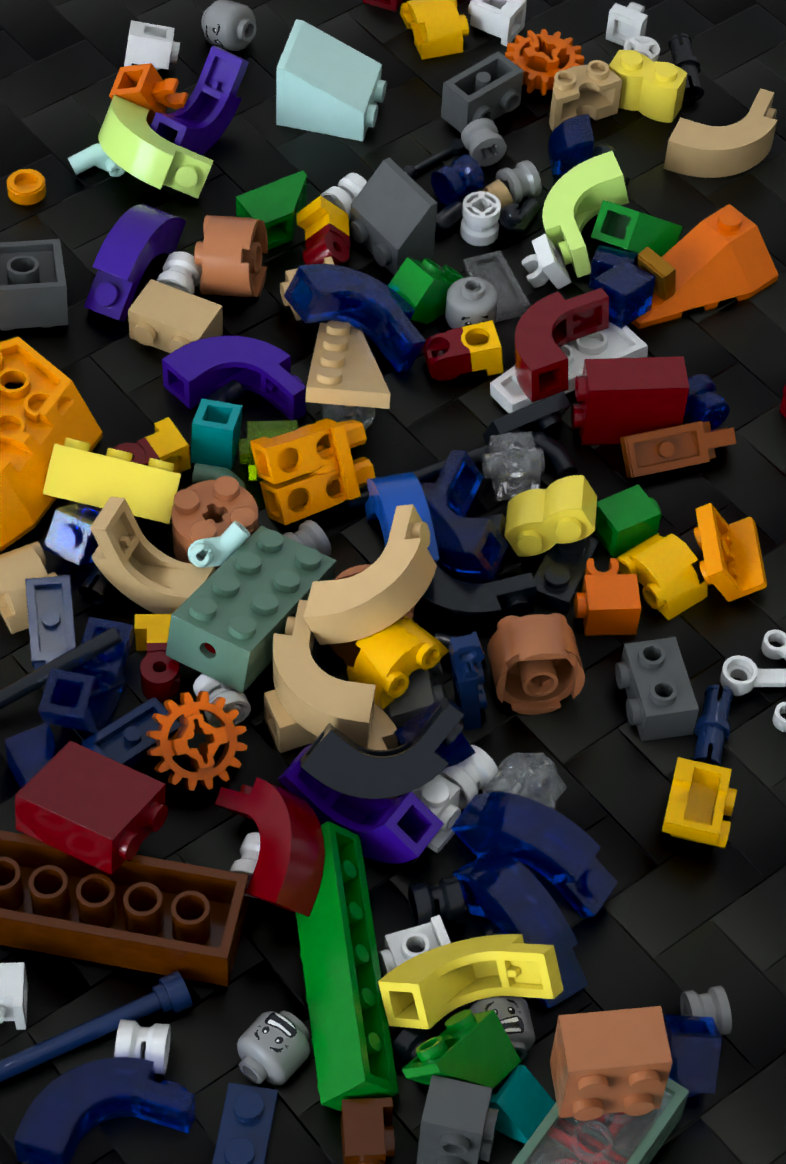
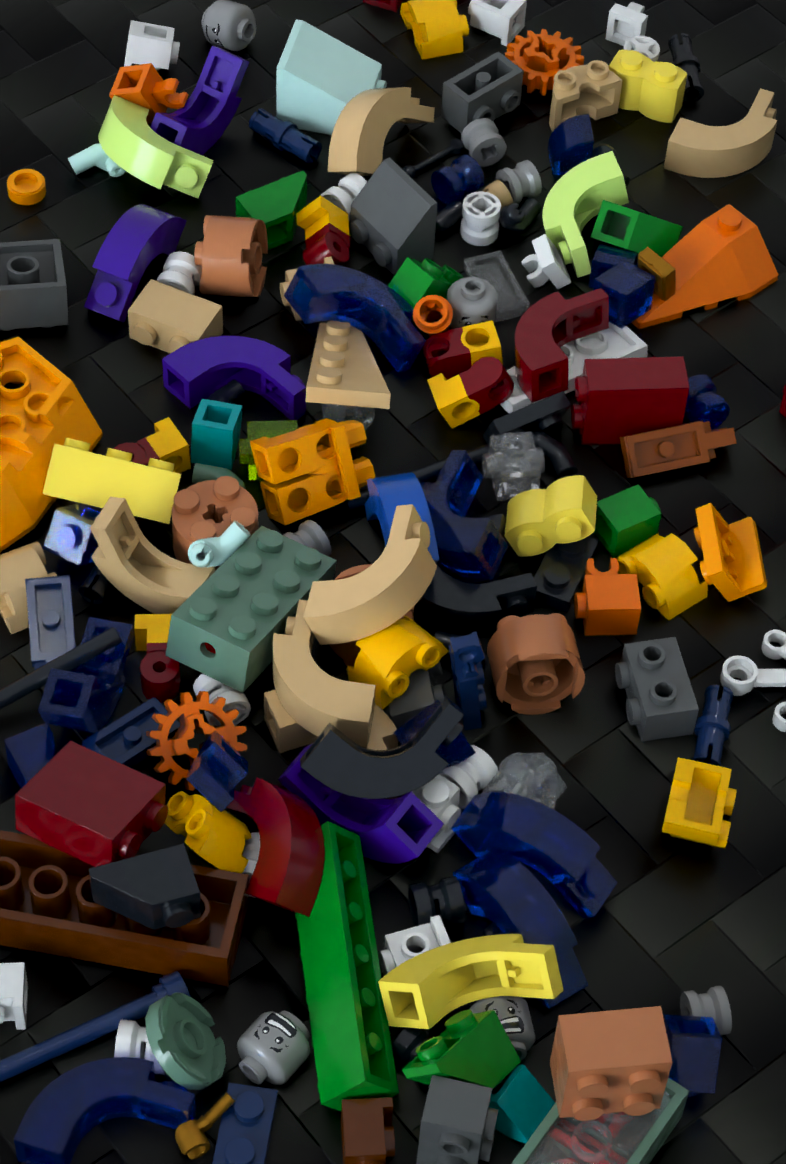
(149, 888): none -> black slope
(184, 1042): none -> sand green tile
(191, 1134): none -> pearl gold hand
(208, 832): none -> yellow cylinder
(217, 771): none -> clear blue slope
(285, 135): none -> dark blue pin
(363, 126): none -> tan arch
(431, 309): none -> orange cone
(471, 391): none -> leg

